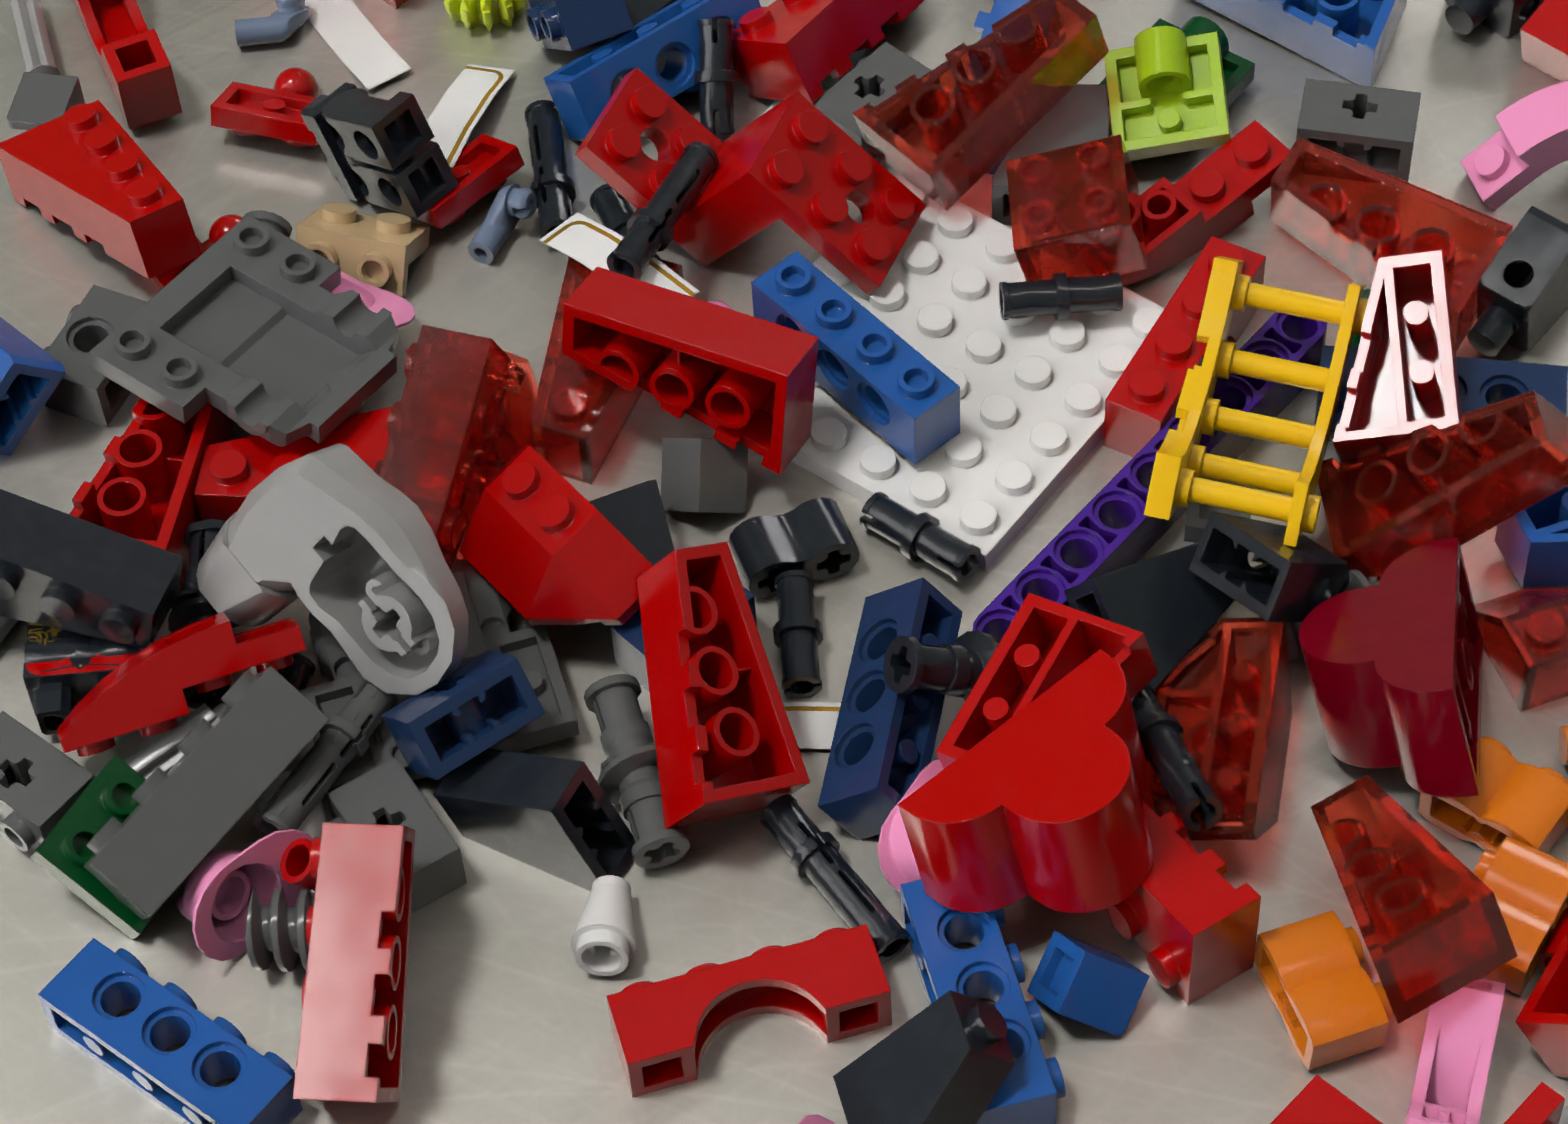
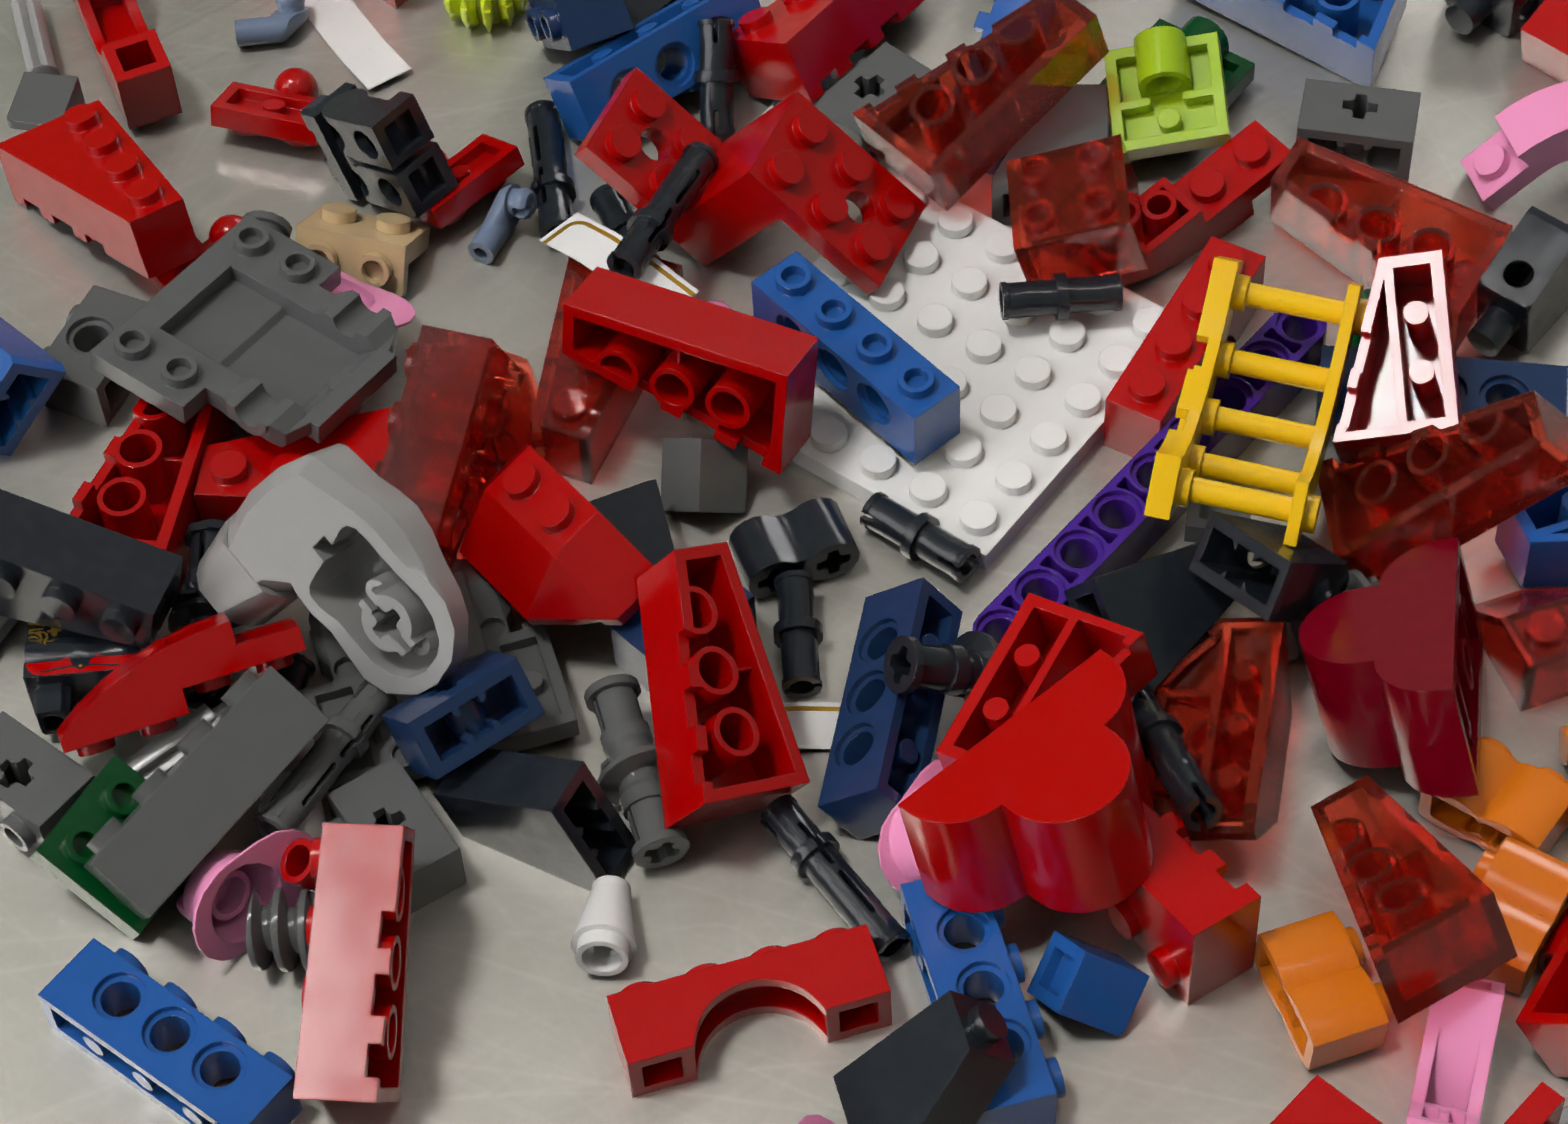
(463, 107): white sticker -> none

